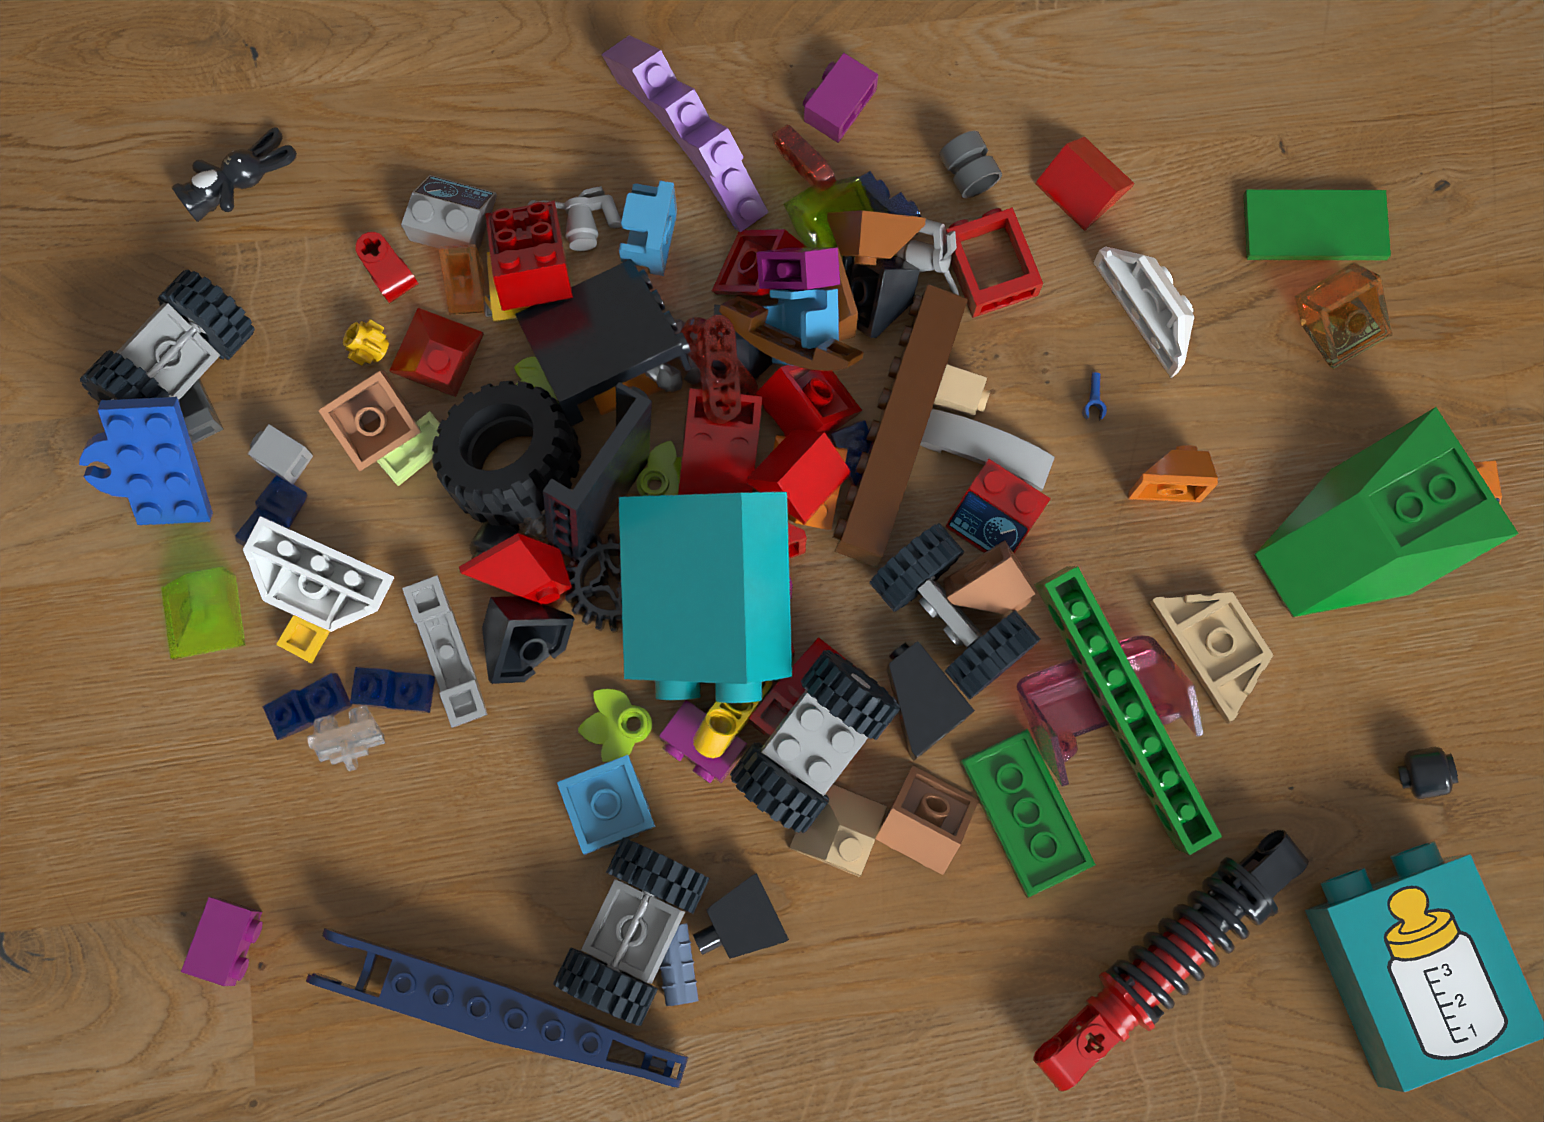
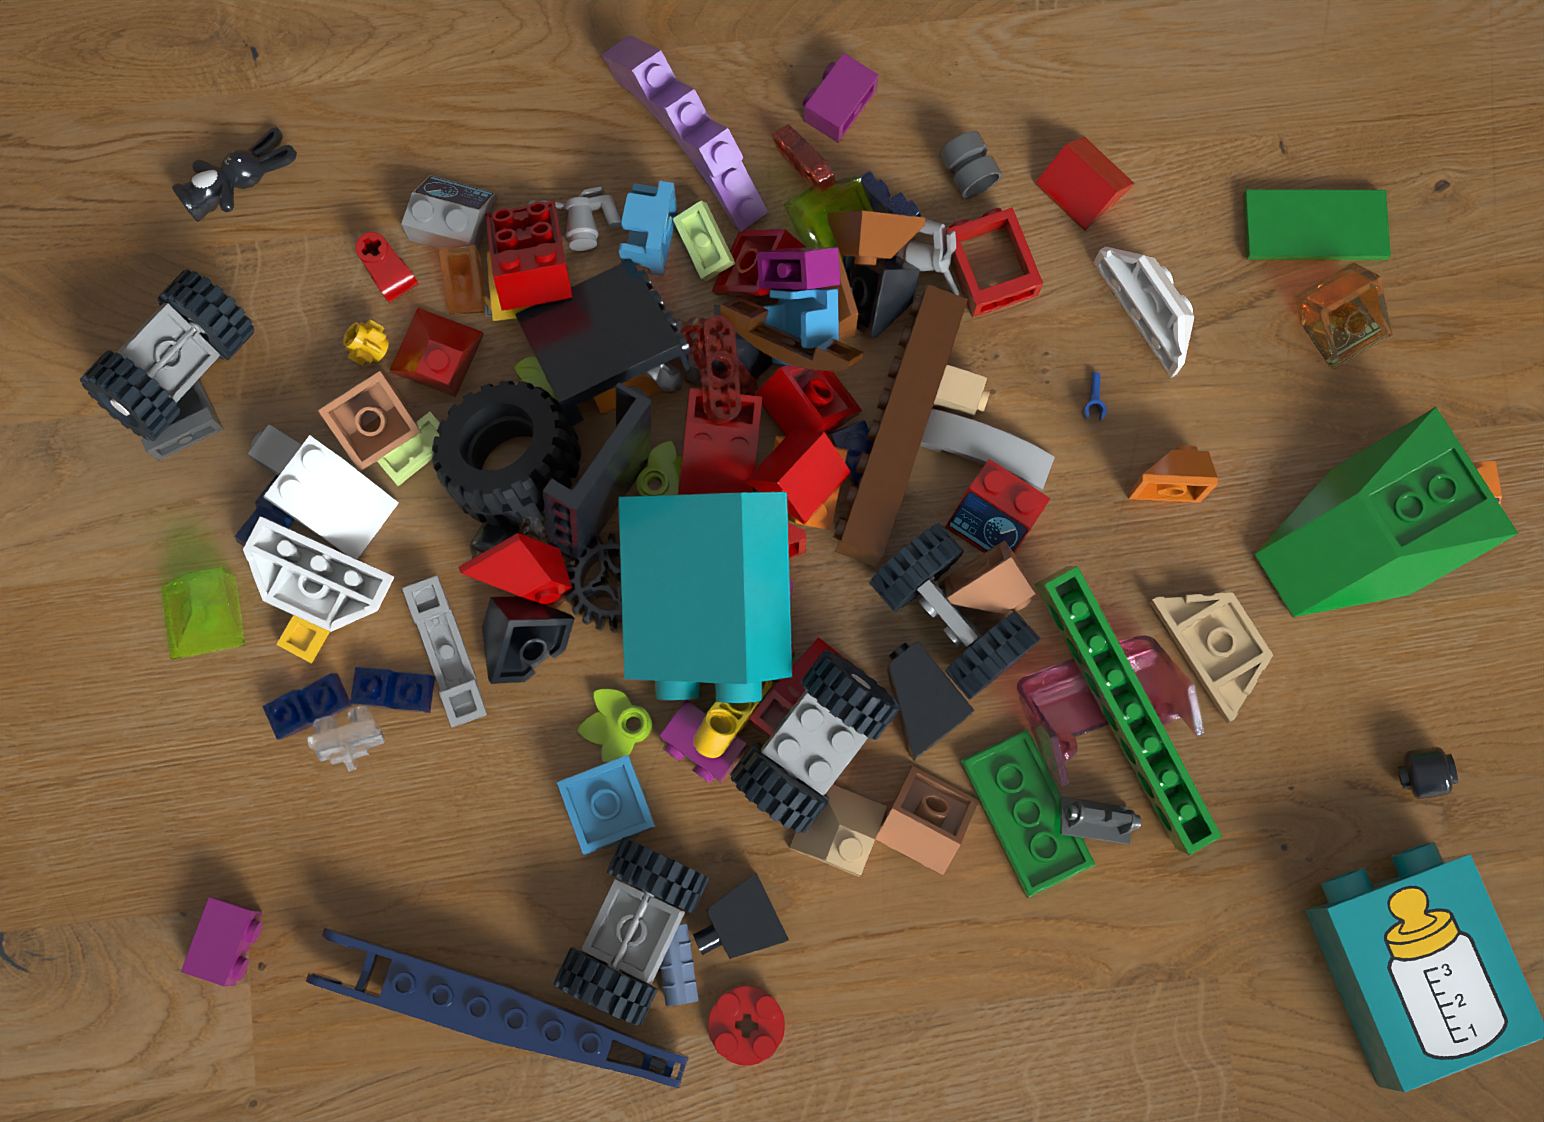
(148, 461): blue plate -> none
(331, 498): none -> white slope
(703, 241): none -> yellowish green plate
(729, 1040): none -> red plate
(1097, 820): none -> dark grey hinge
(1169, 957): black piece -> none

